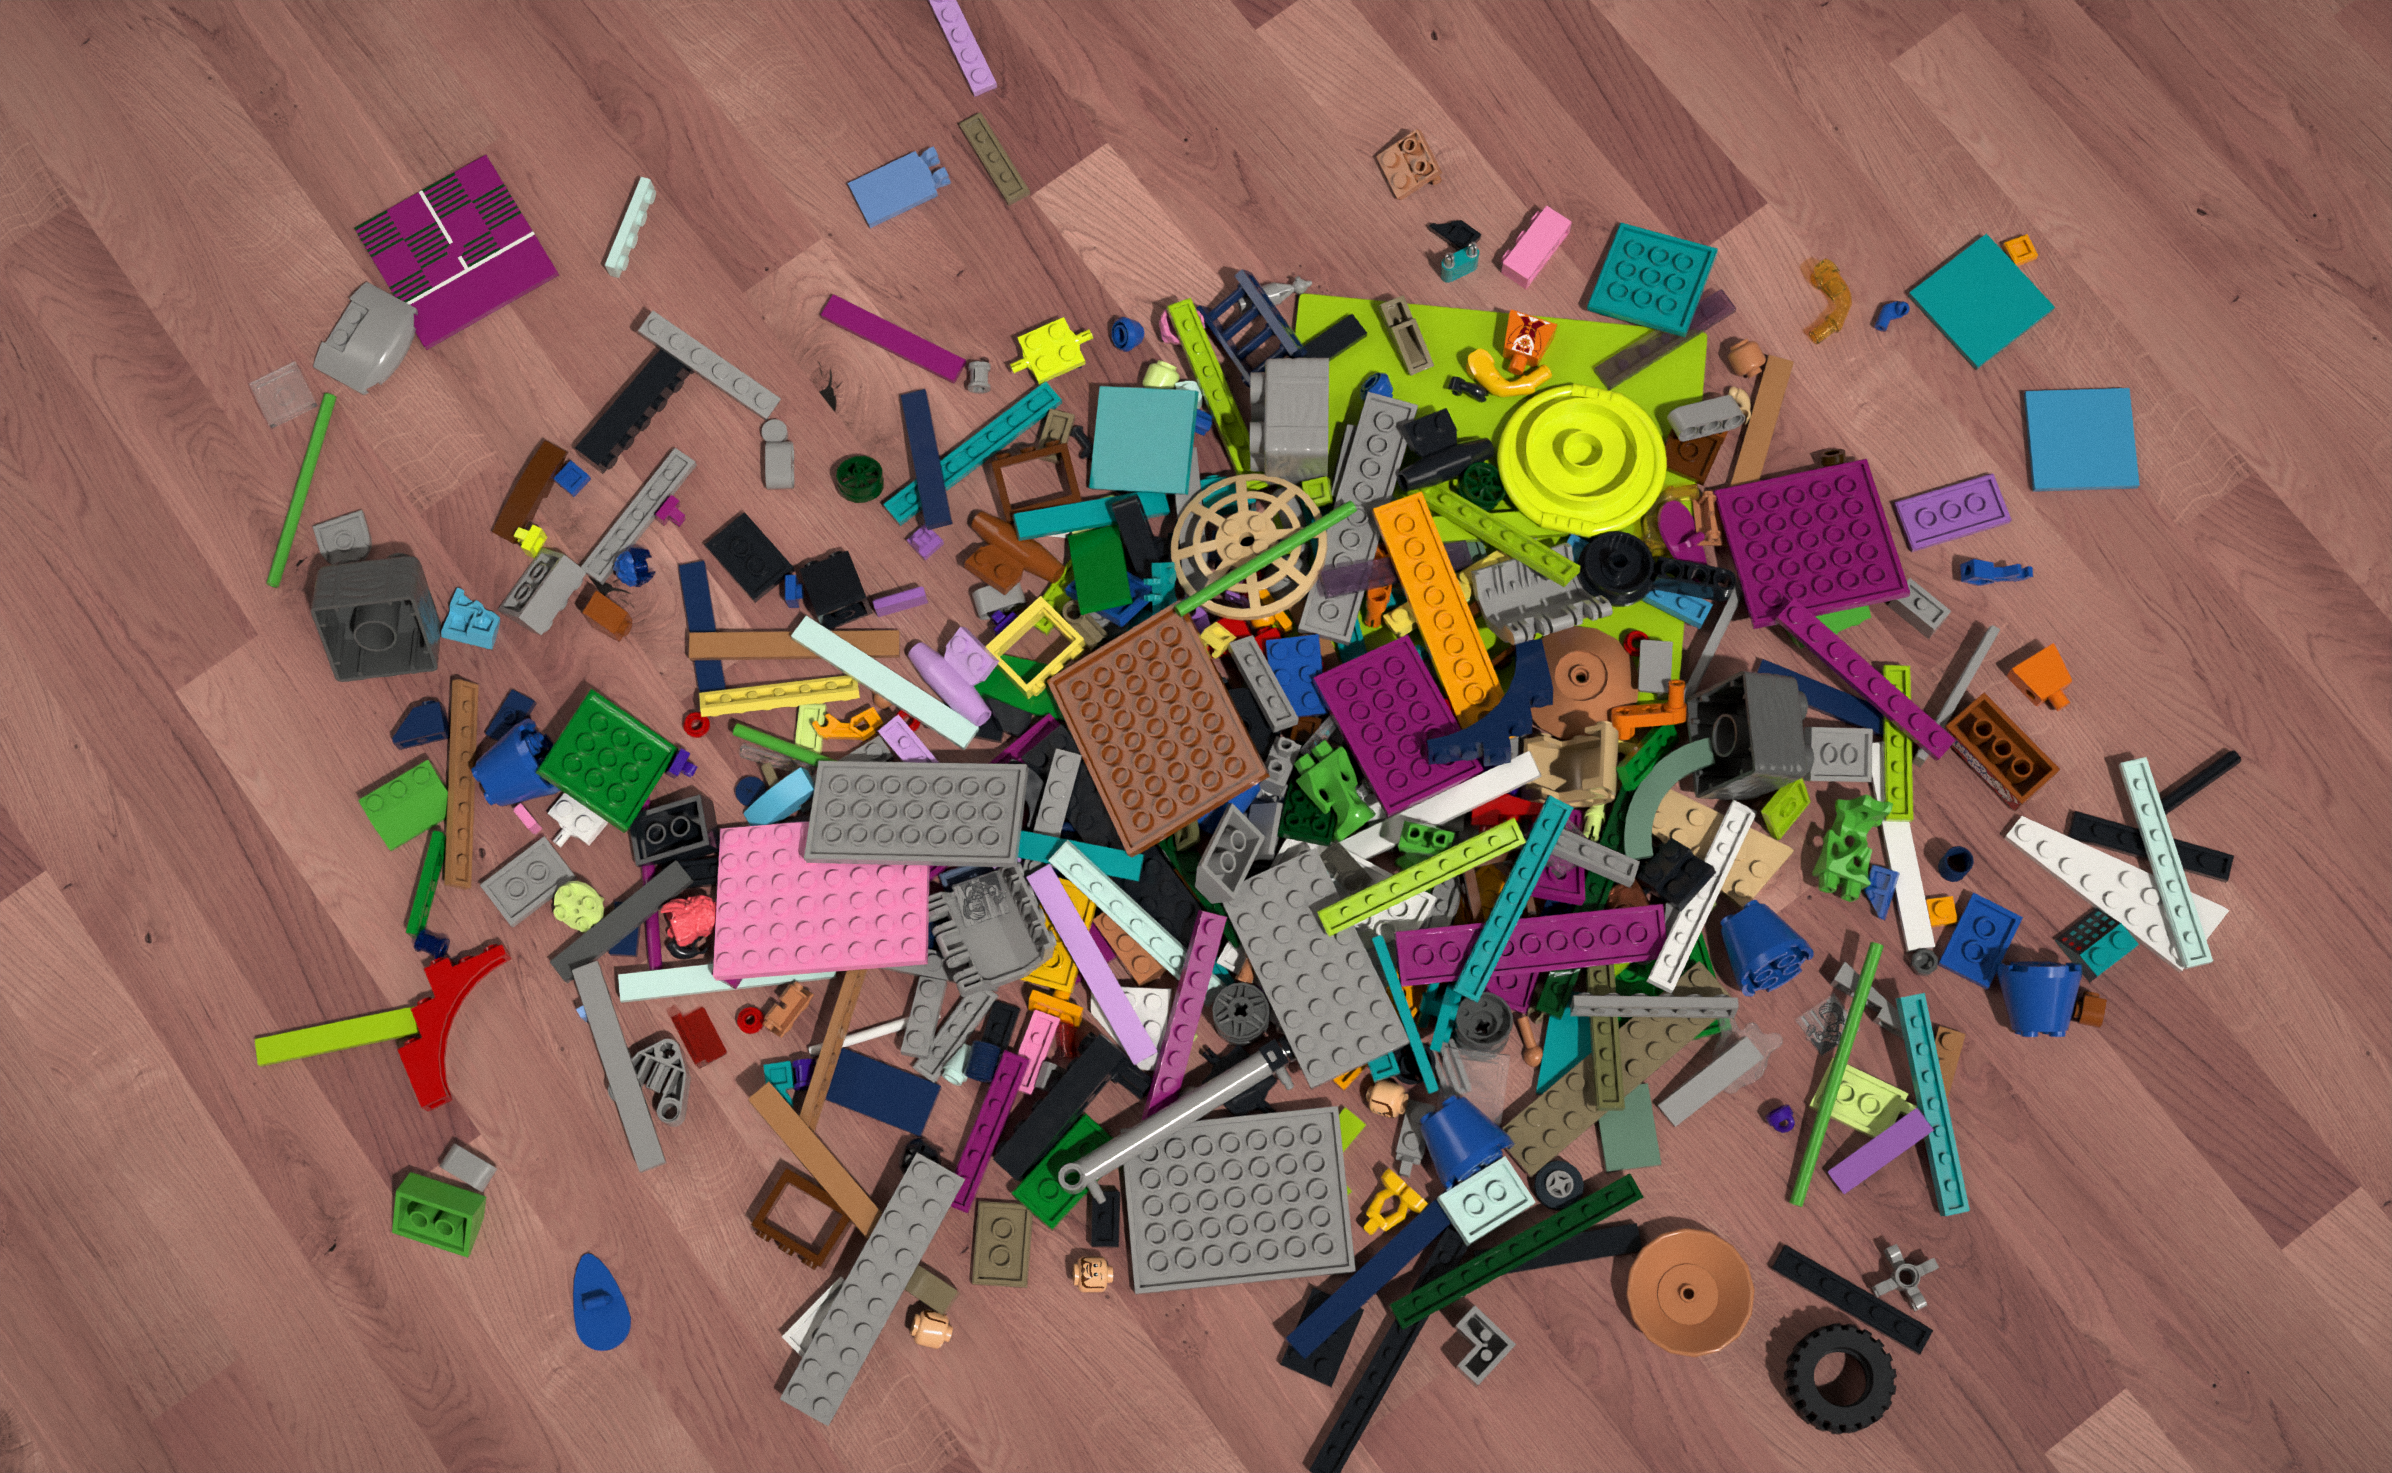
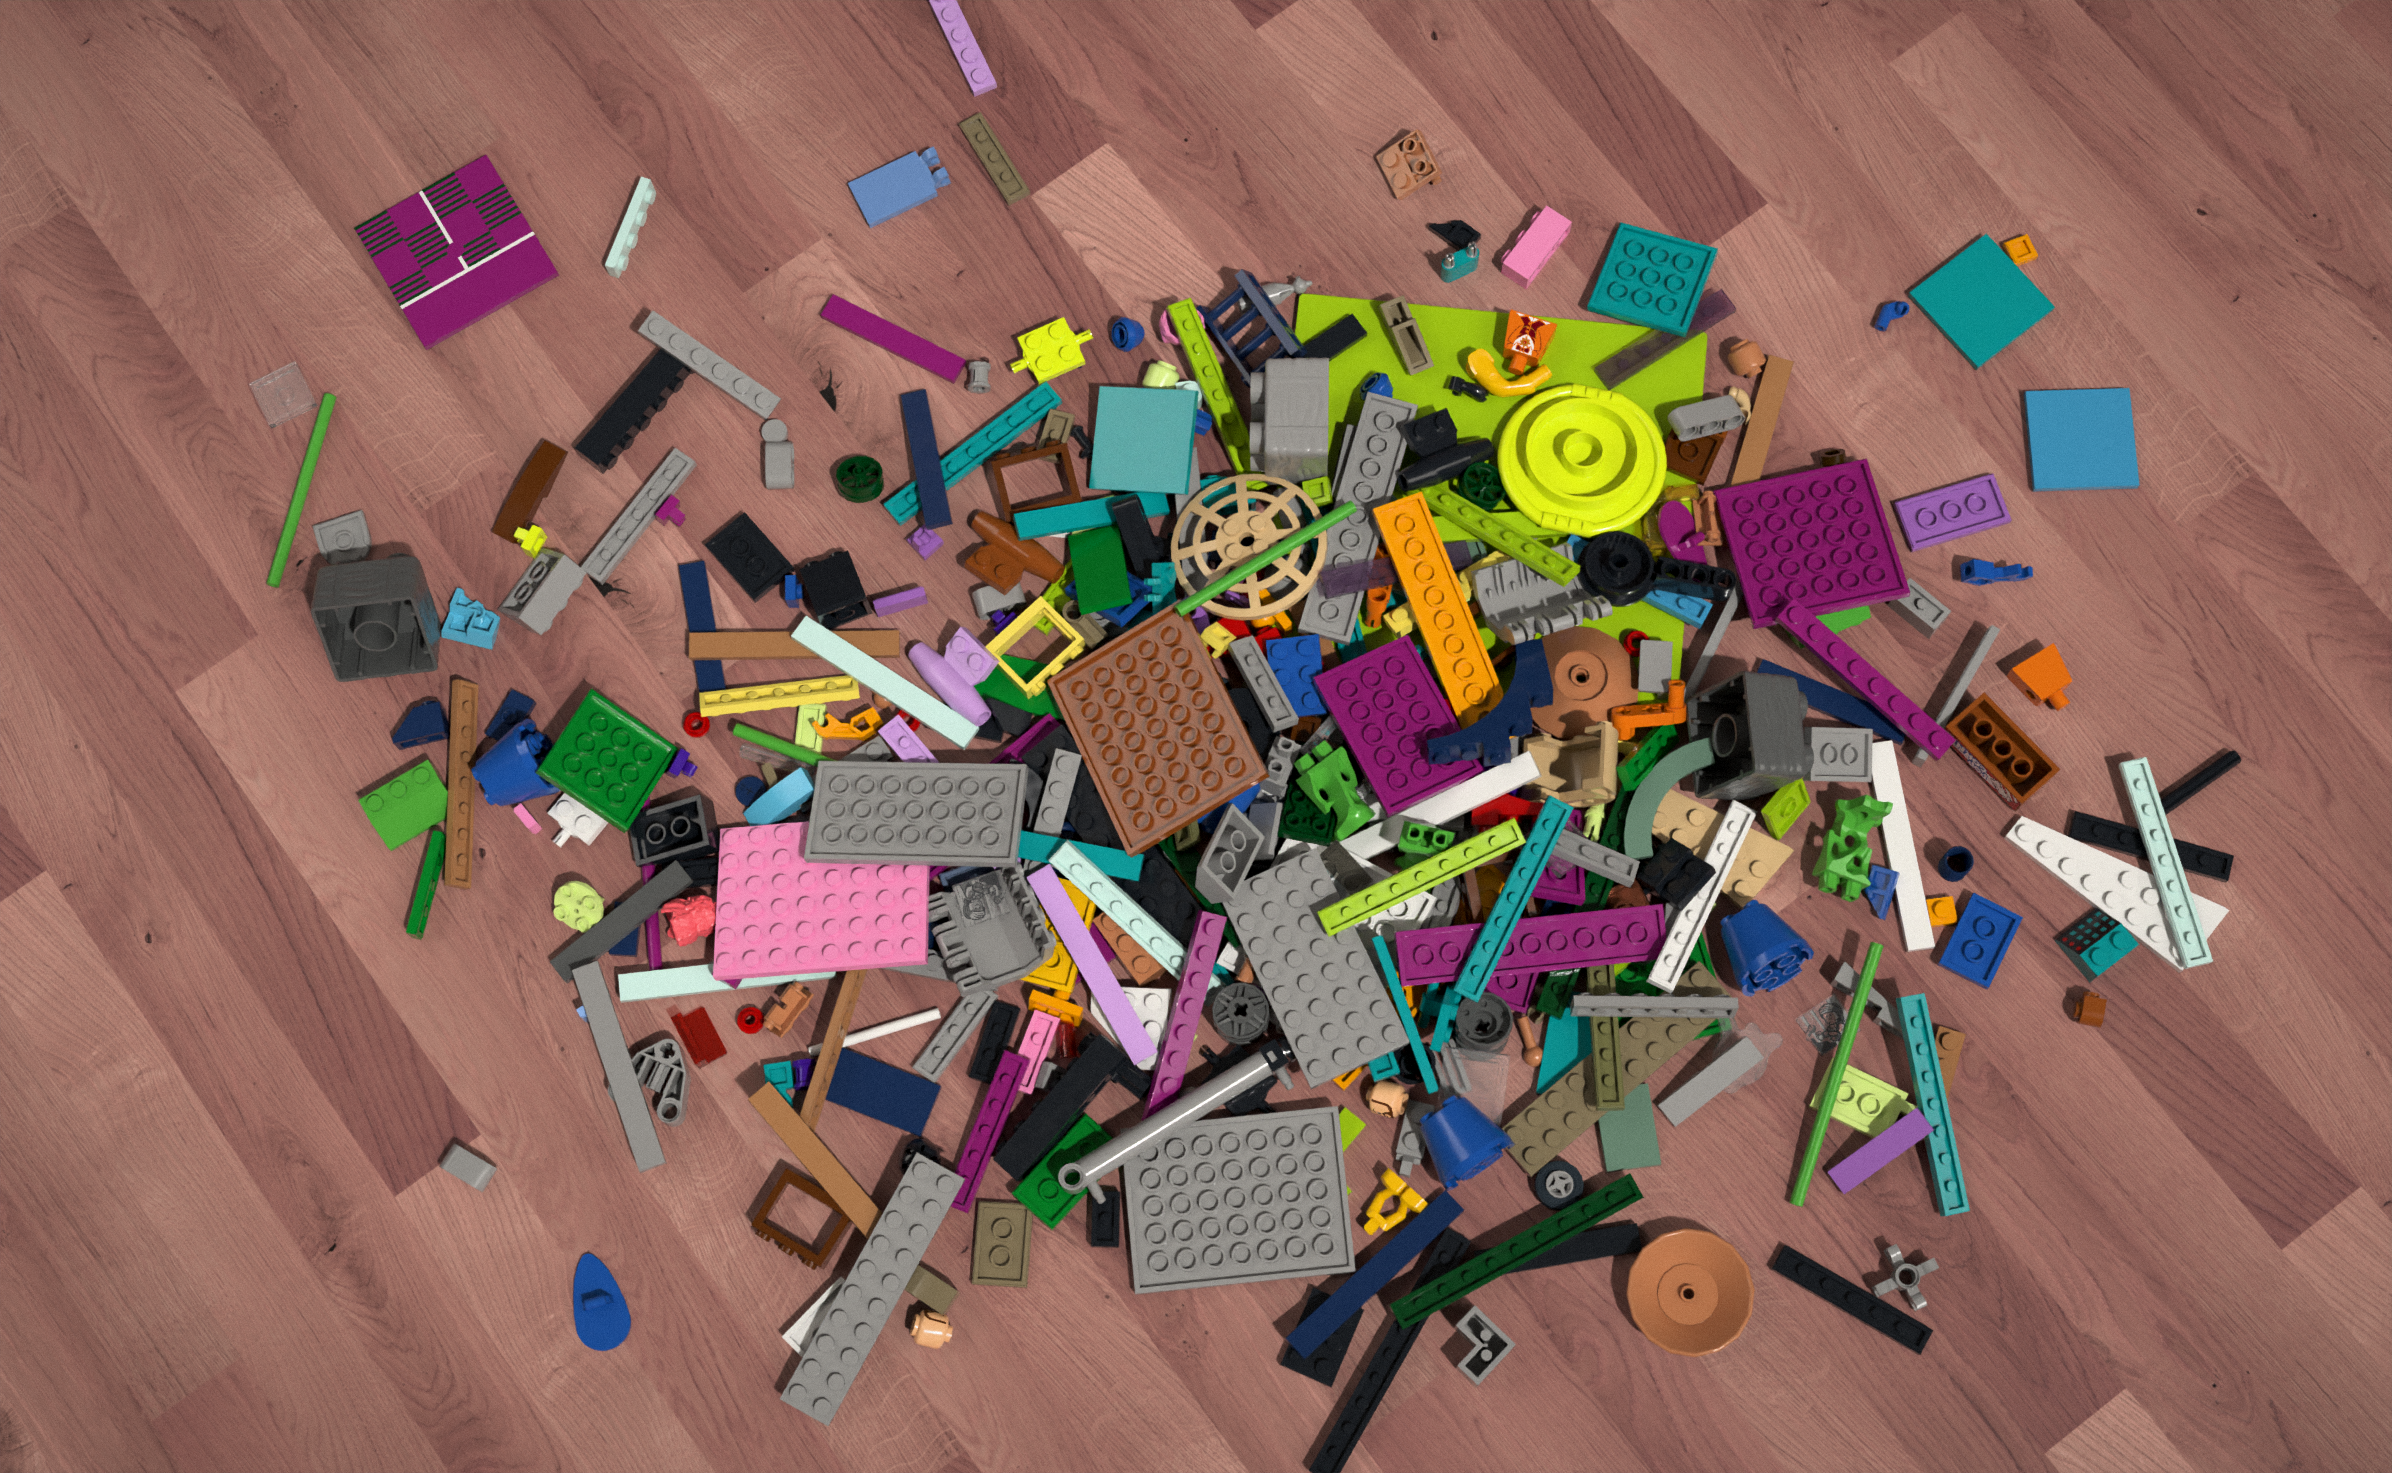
(335, 1036): lime tile -> none
(368, 339): light grey slope -> none
(431, 944): clear blue bush -> none
(434, 1017): red arch -> none
(438, 1214): bright green slope -> none
(527, 881): light grey plate -> none
(572, 478): blue plate -> none
(607, 617): dark orange slope -> none
(632, 567): piece -> none
(685, 952): black arm -> none
(924, 1017): light grey plate -> none
(955, 1066): light aqua cone -> none
(982, 1061): dark blue piece -> none
(1091, 1274): light nougat head -> none
(1486, 1200): light aqua plate -> none
(1779, 1115): dark purple tile -> none
(1827, 277): clear yellow piece -> none
(1870, 1356): black tyre -> none
(1898, 754): lime tile -> none
(1924, 962): dark grey tile -> none
(2039, 995): blue cone -> none

